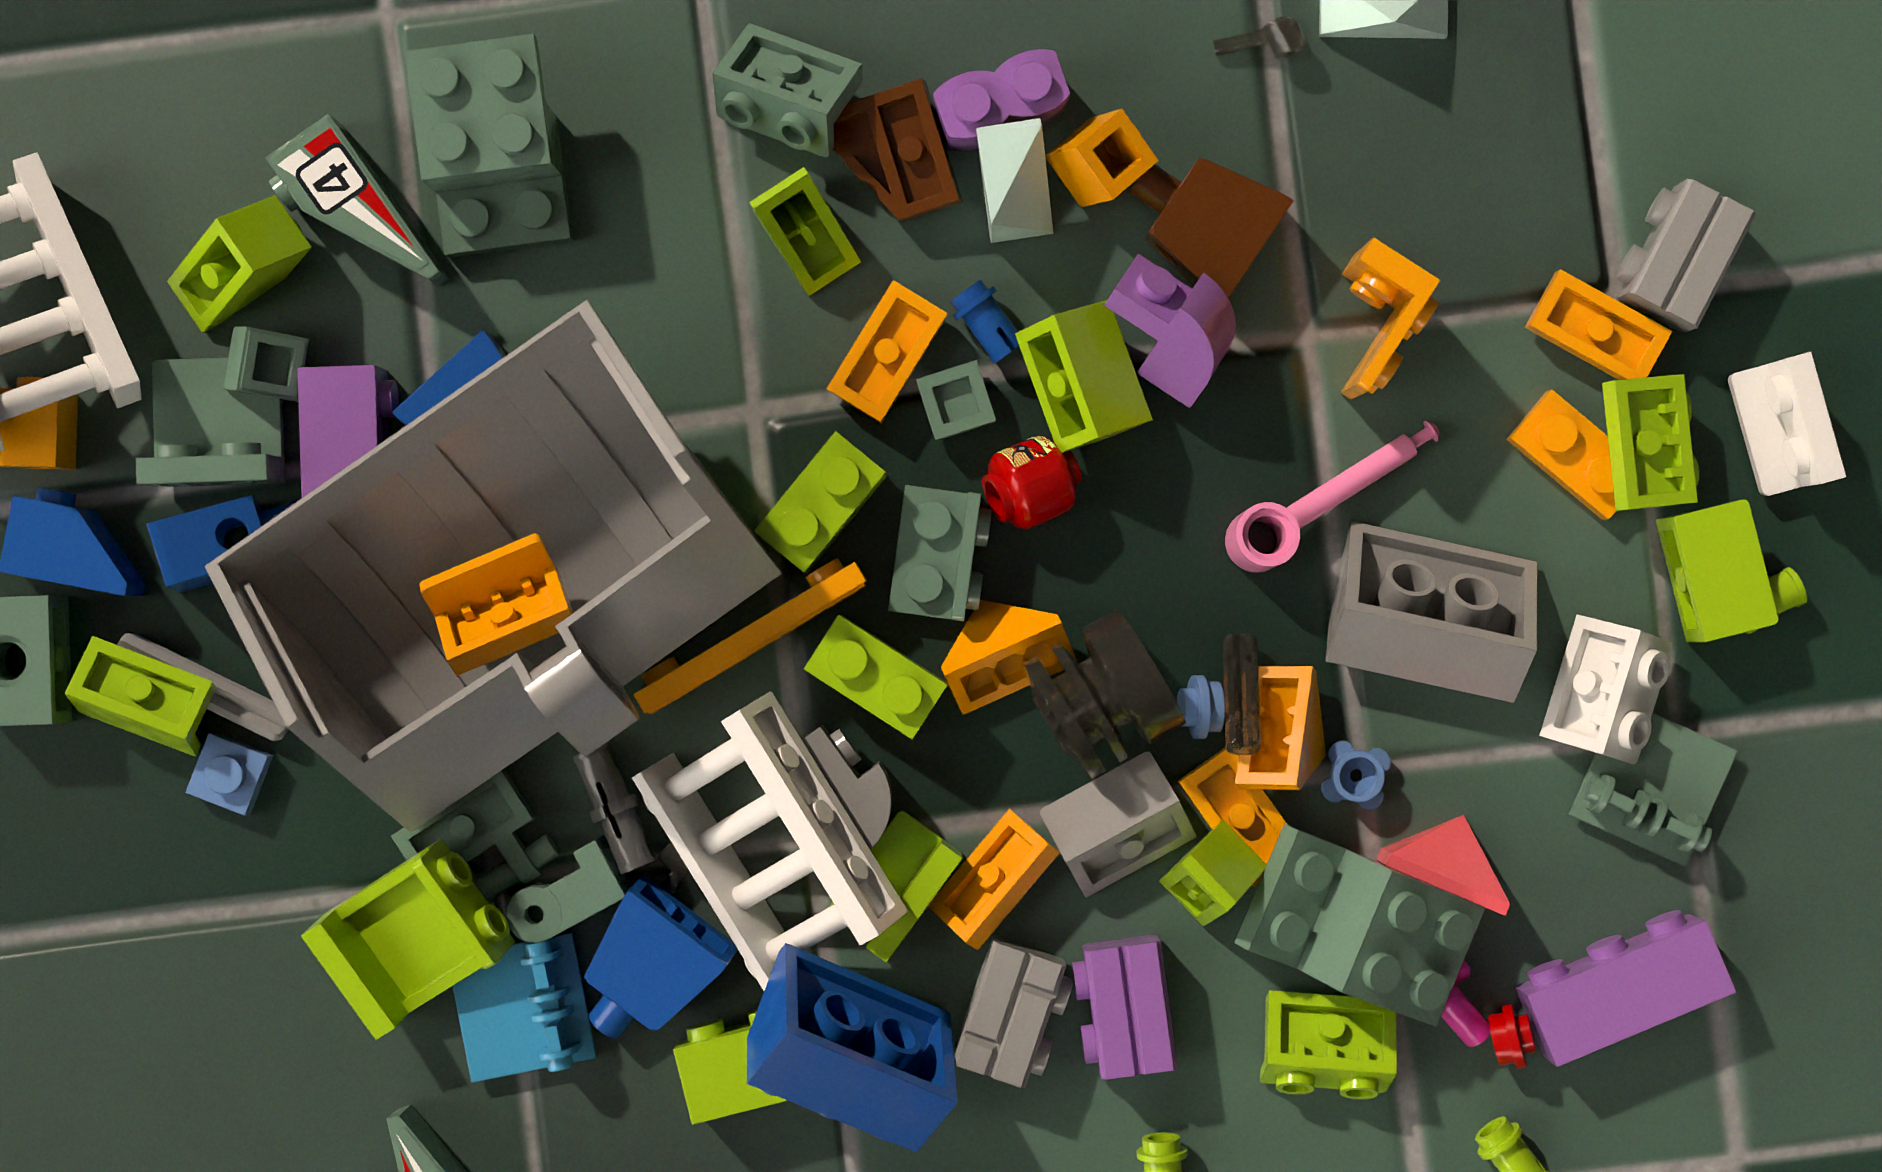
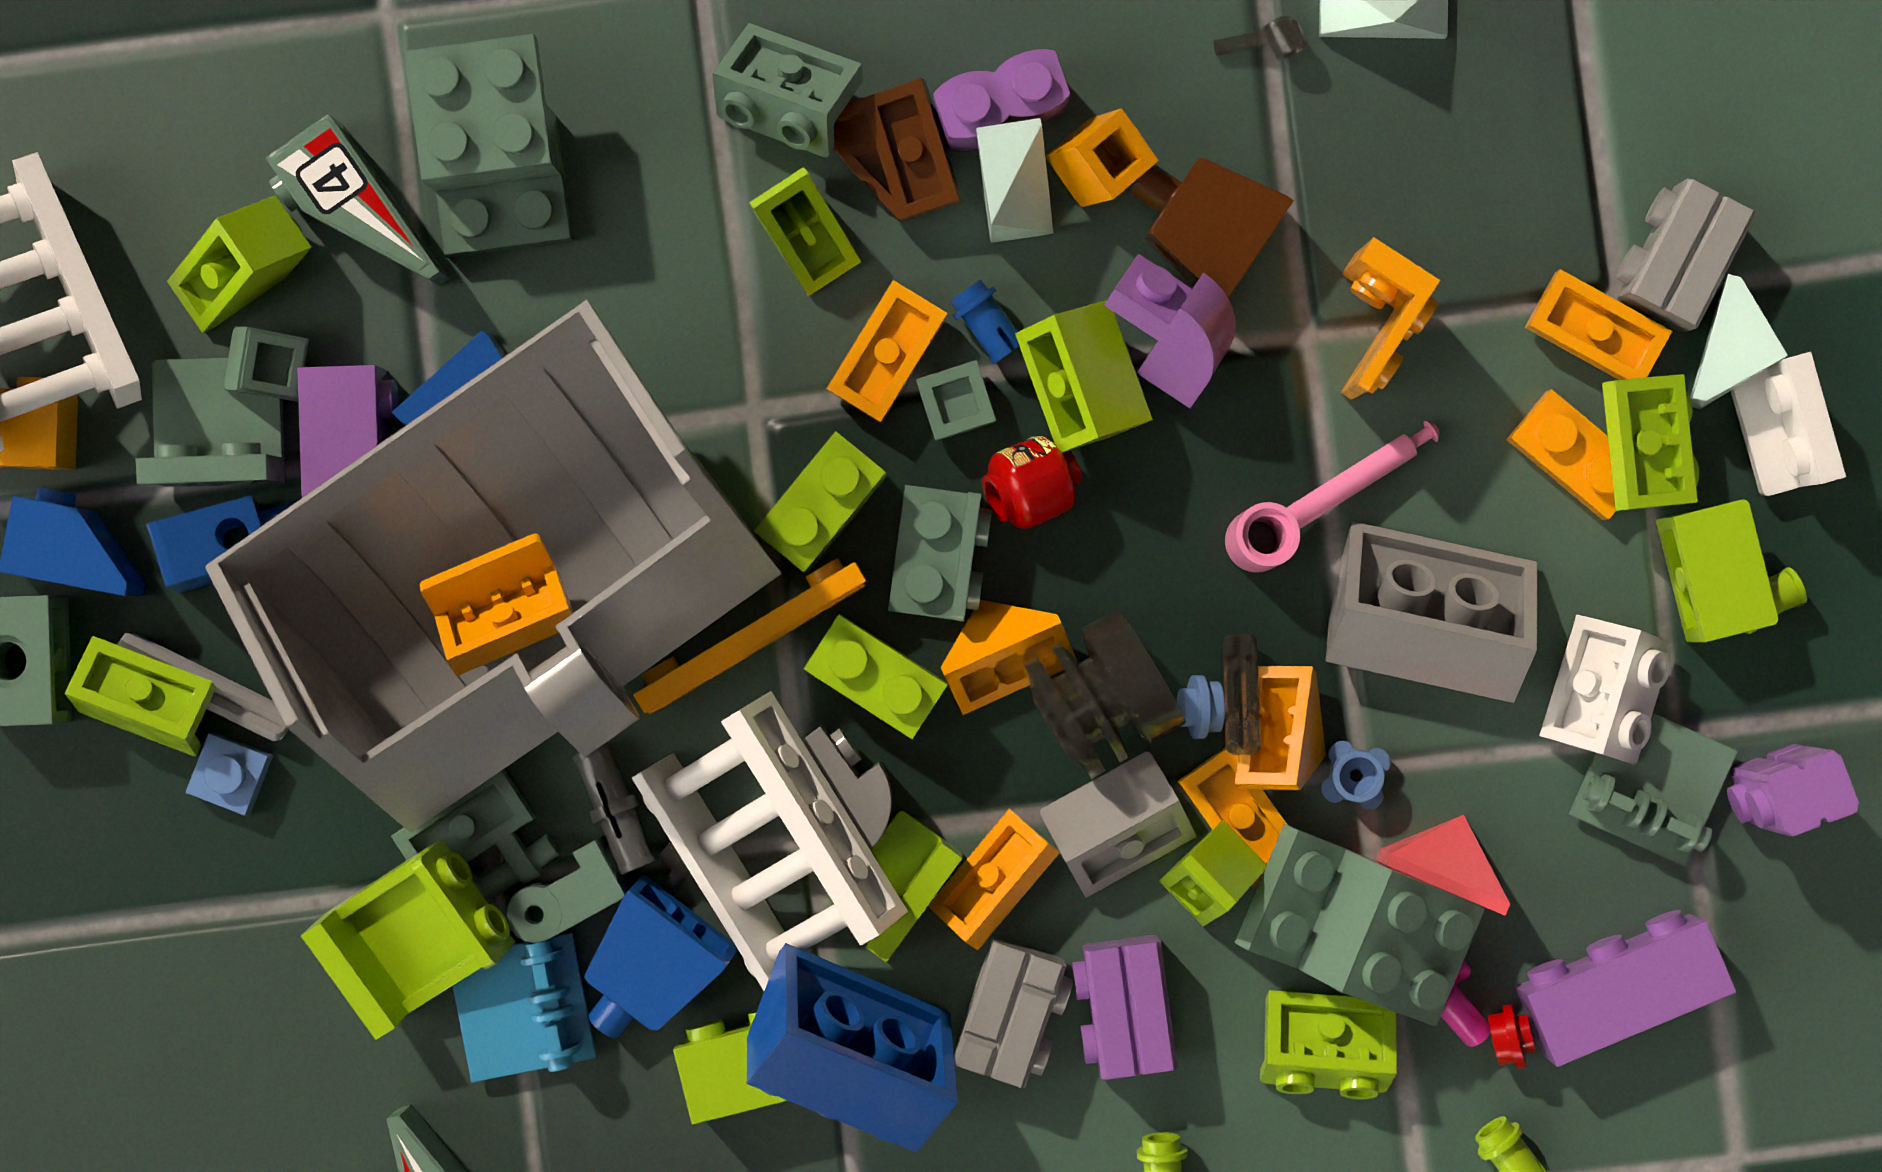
(1736, 345): none -> light aqua slope
(1792, 790): none -> medium lavender brick

